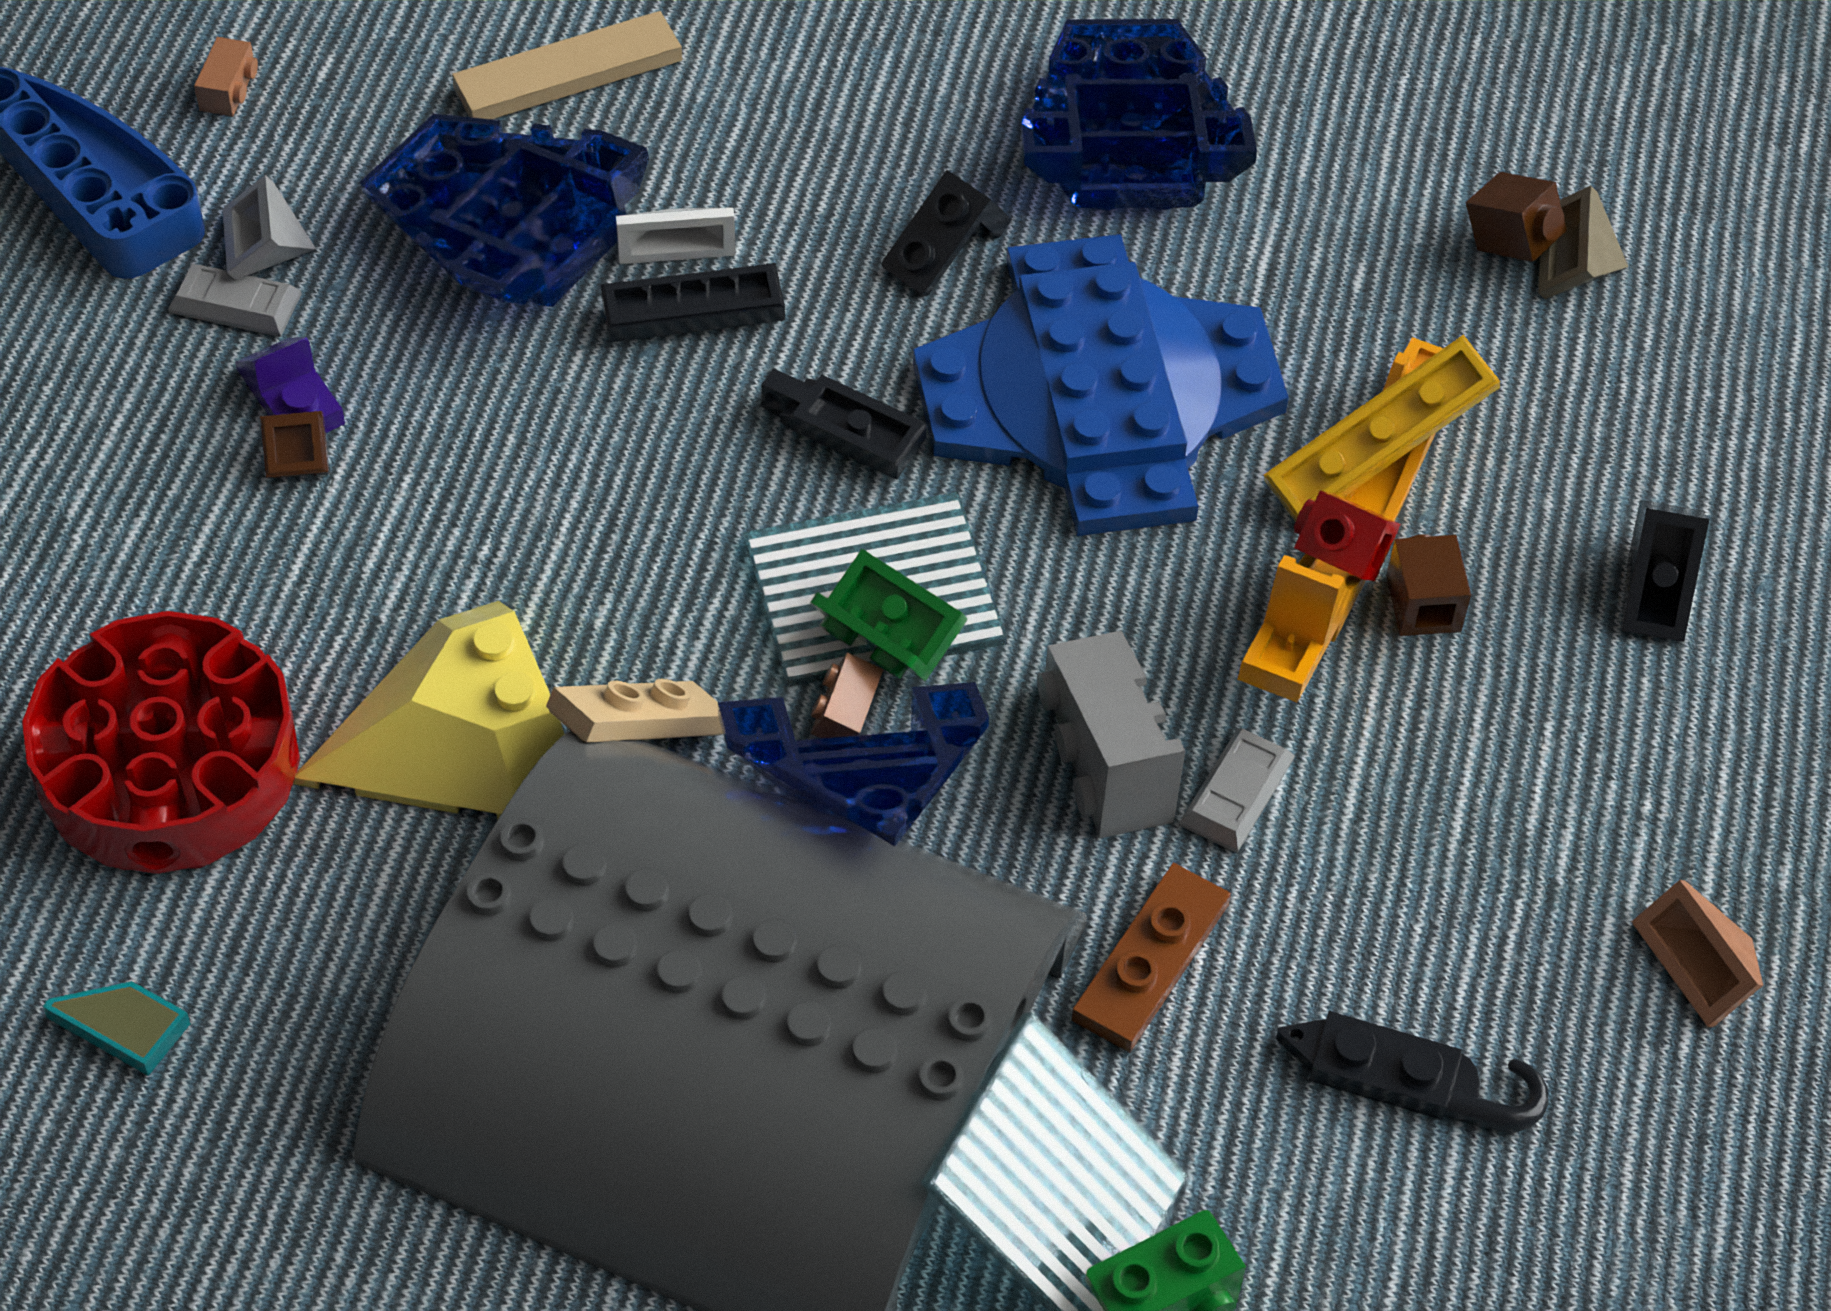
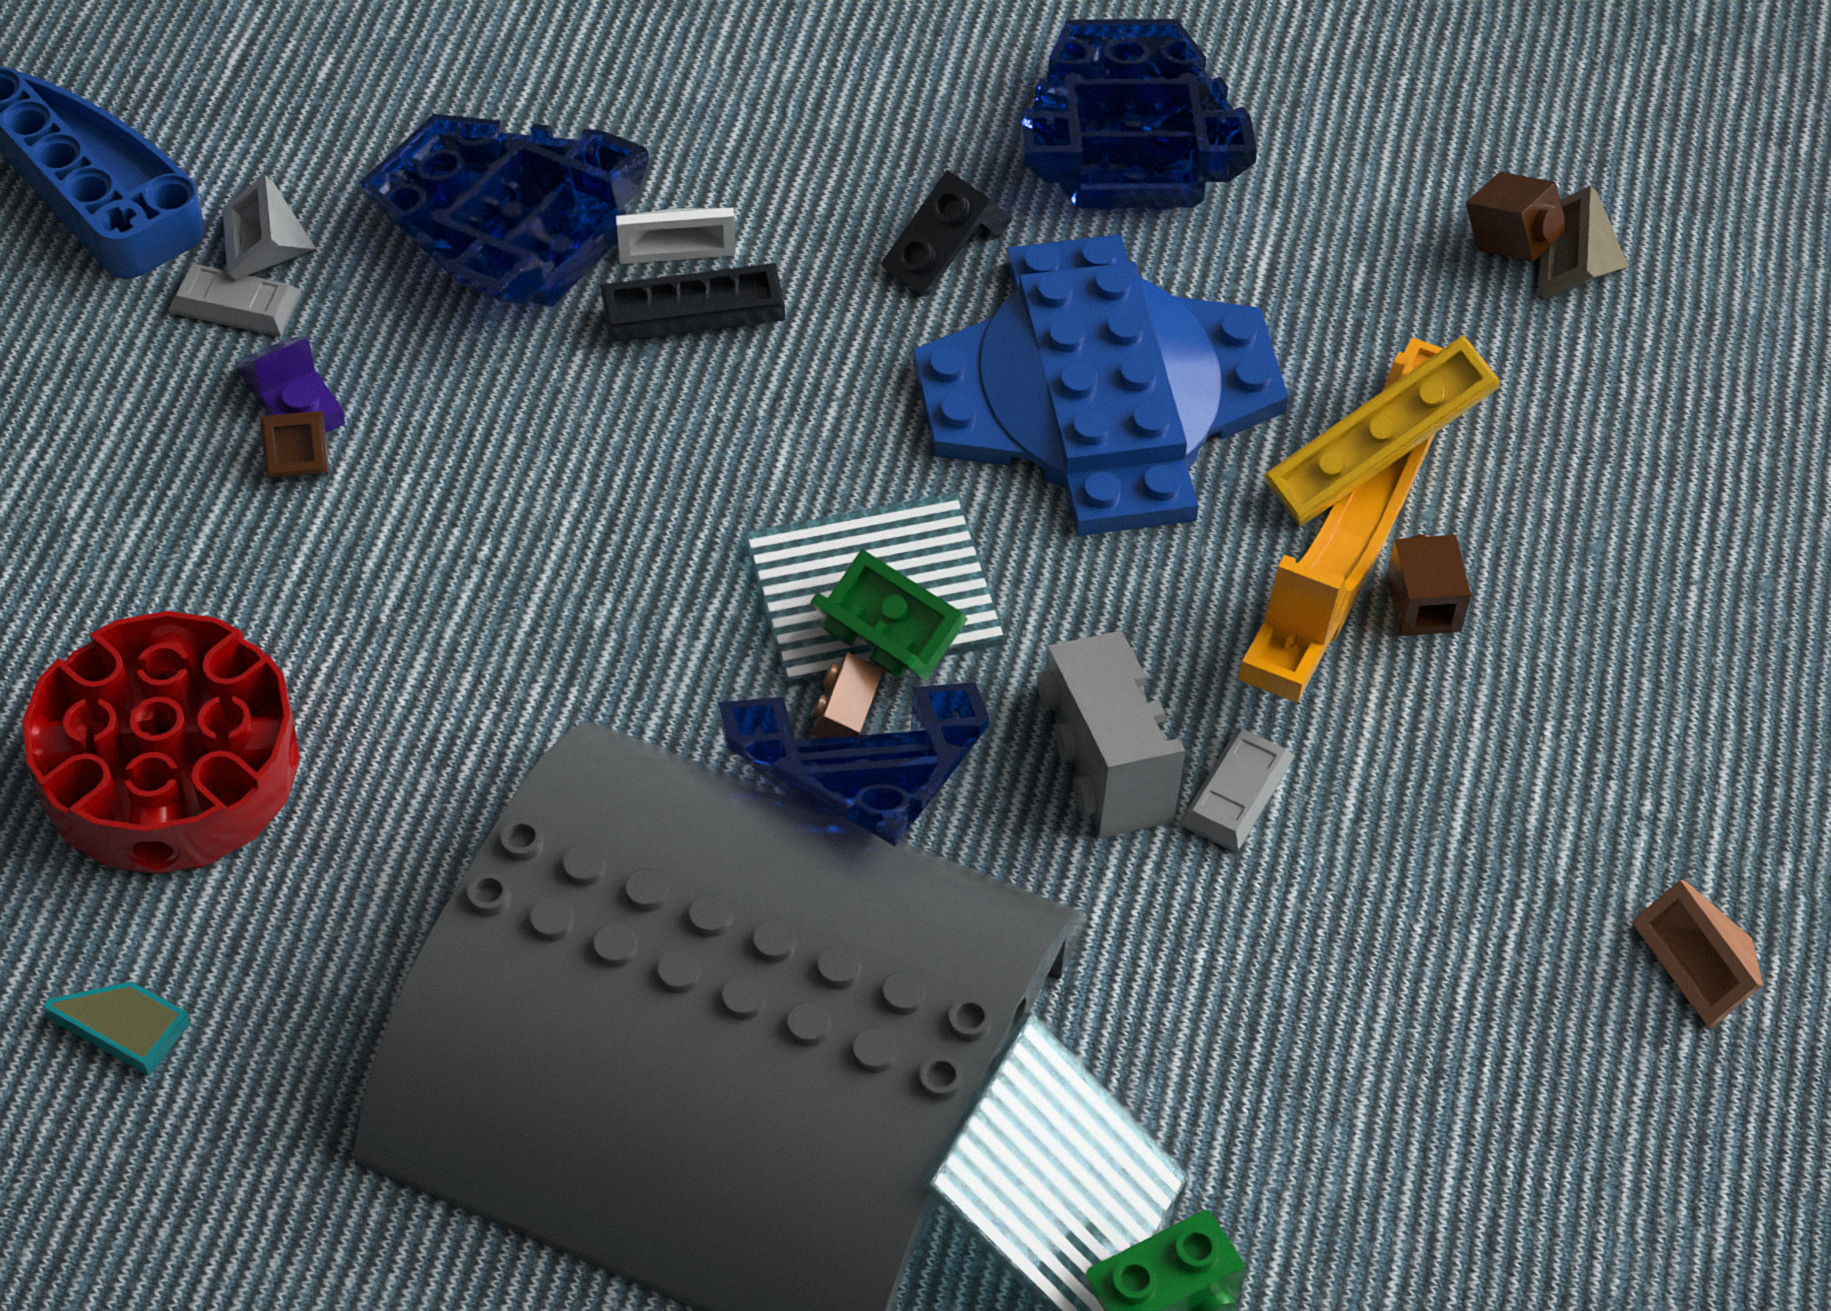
(225, 76): nougat piece -> none
(448, 722): light yellow wedge -> none
(567, 67): tan tile -> none
(636, 710): tan plate -> none
(845, 420): black hinge -> none
(1151, 957): dark orange plate -> none
(1344, 535): red brick -> none
(1407, 1072): black plate -> none
(1663, 569): black slope -> none

